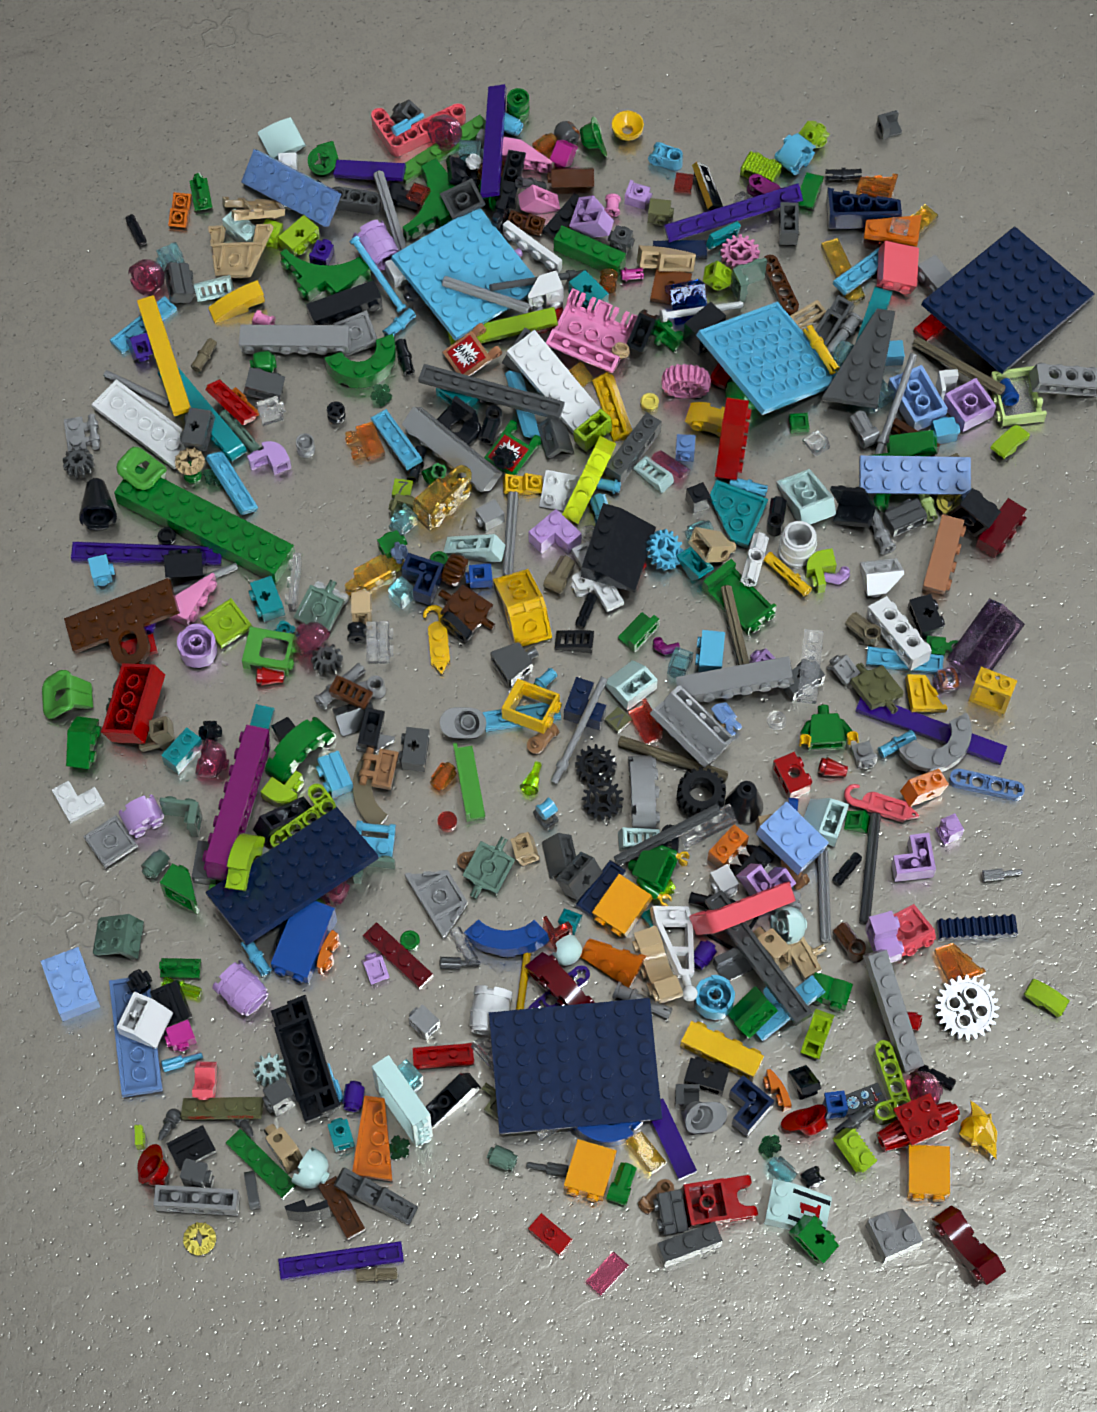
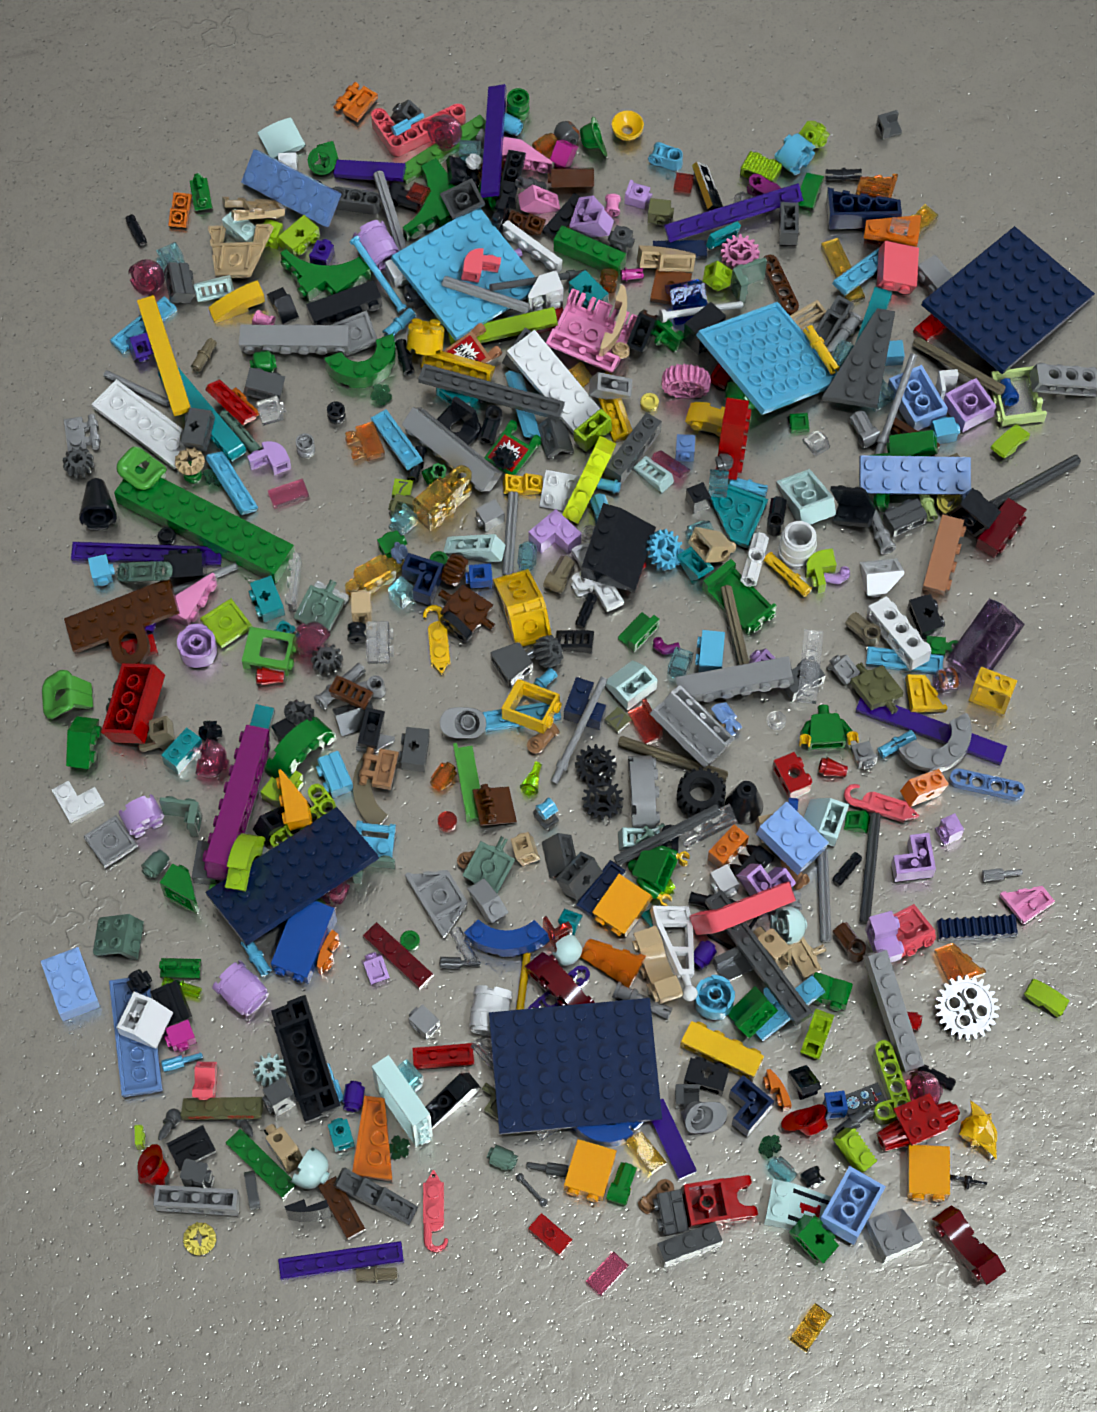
(144, 571): none -> sand green plate
(283, 305): none -> black slope
(288, 493): none -> clear pink tile
(296, 807): none -> light orange slope
(298, 717): none -> dark grey gear
(359, 105): none -> orange plate
(425, 336): none -> yellow brick
(433, 1211): none -> coral plate
(460, 365): none -> yellow slope
(476, 262): none -> coral brick
(487, 901): none -> light grey slope
(494, 805): none -> reddish brown hinge
(527, 555): none -> clear light blue brick
(543, 1202): none -> dark grey hinge
(548, 651): none -> dark grey gear
(610, 339): none -> tan slope
(610, 386): none -> light grey slope
(649, 833): none -> sand green piece
(718, 483): none -> clear light blue brick
(724, 462): none -> dark grey plate
(810, 1327): none -> clear yellow slope
(851, 1205): none -> light blue brick
(968, 1180): none -> black piece
(1027, 902): none -> bright pink wing
(1037, 480): none -> dark grey axle

